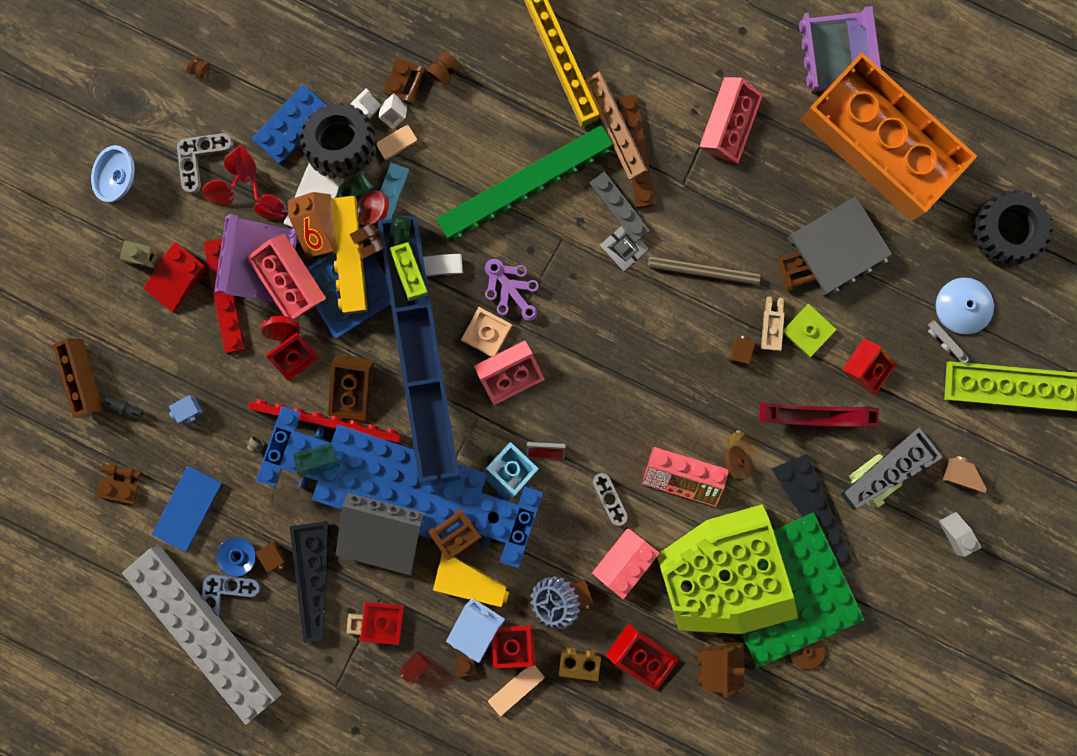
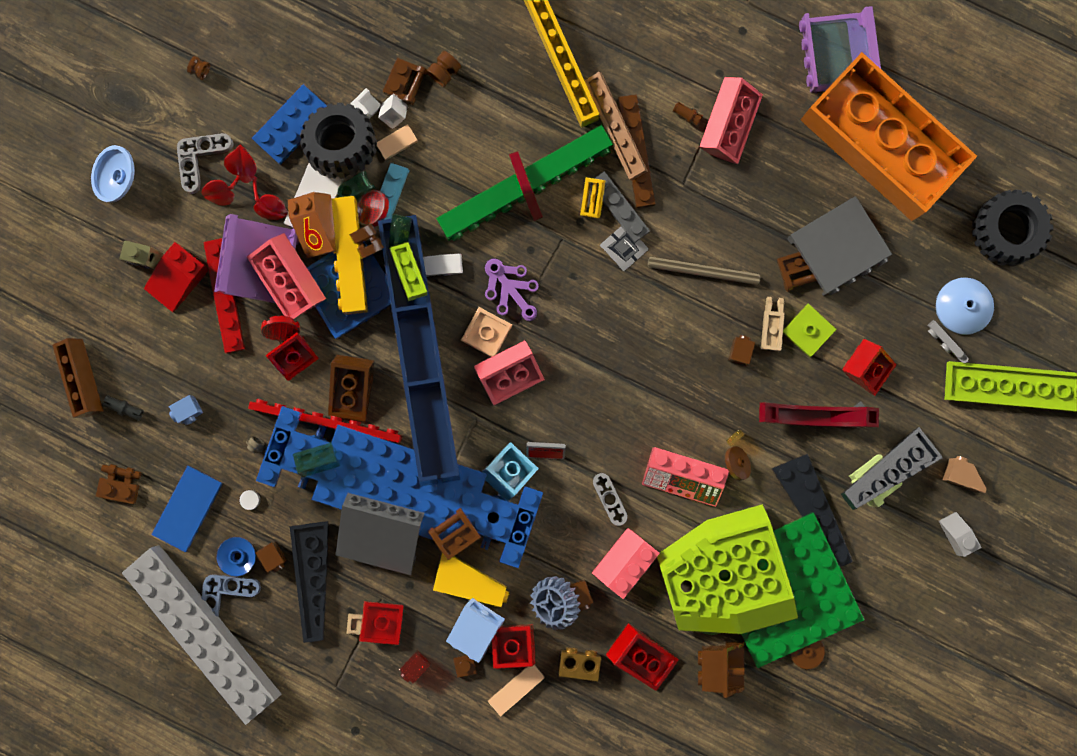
(249, 499): none -> white tile
(525, 186): none -> dark red beam
(593, 196): none -> yellow tile
(690, 115): none -> reddish brown pin

